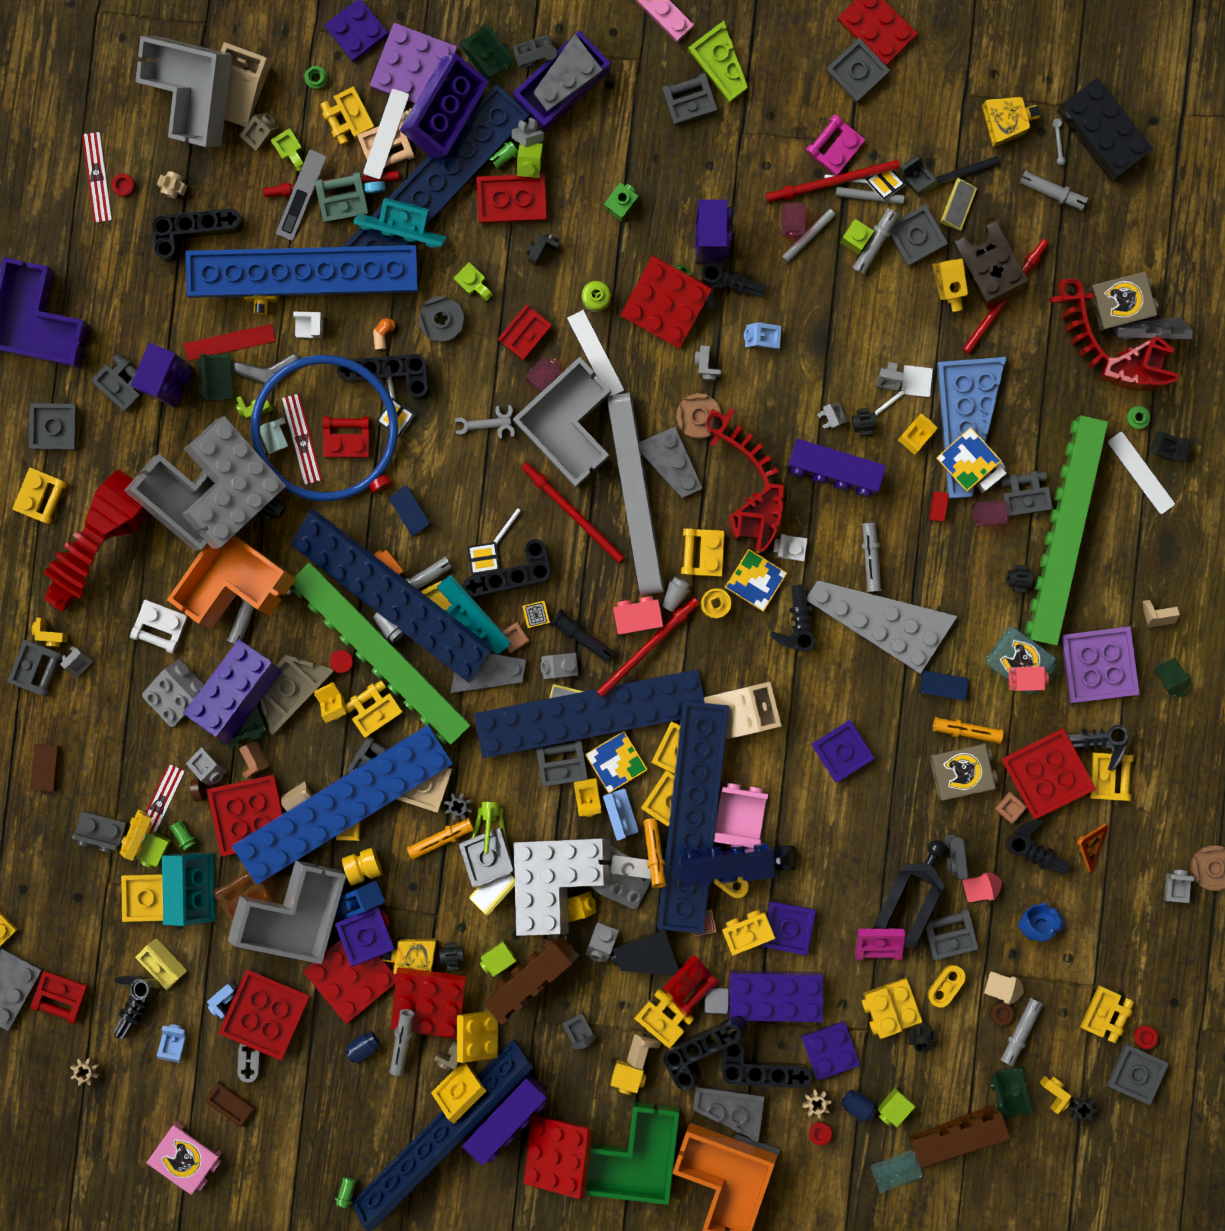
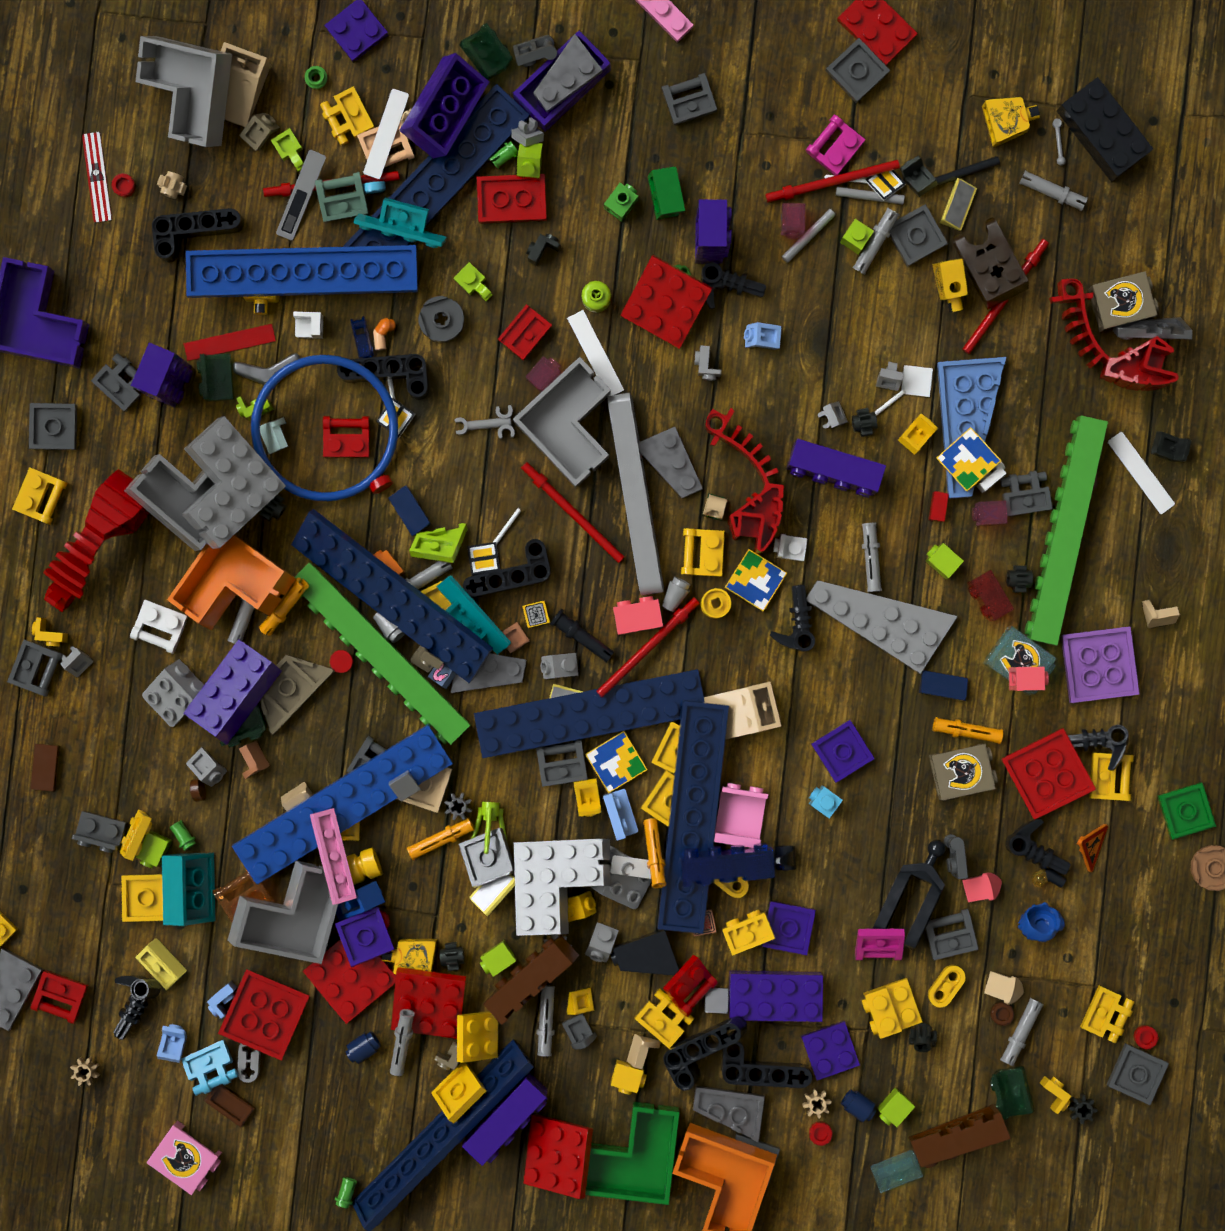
(163, 795): sticker -> none
(208, 1060): none -> medium azure plate
(242, 809): red plate -> none
(285, 605): none -> light orange pin
(301, 439): sticker -> none
(331, 702): yellow bracket -> none
(333, 856): none -> bright pink plate
(362, 341): none -> clear blue bar
(376, 715): yellow plate -> none
(404, 785): none -> light grey slope
(408, 61): medium lavender plate -> none
(425, 659): none -> dark tan bracket
(439, 544): none -> lime wing
(442, 676): none -> sand blue tile
(544, 1047): none -> light grey pin
(580, 1002): none -> yellow slope
(666, 192): none -> green hinge
(693, 415): medium nougat tile -> none
(715, 507): none -> tan leg
(718, 60): lime wing -> none
(824, 801): none -> medium azure brick
(943, 560): none -> lime brick
(990, 596): none -> clear red brick
(1010, 807): nougat tile -> none
(1048, 875): none -> arm
(1132, 420): bright green plate -> none
(1173, 677): clear green tile -> none
(1178, 886): light grey bracket -> none
(1186, 810): none -> green tile

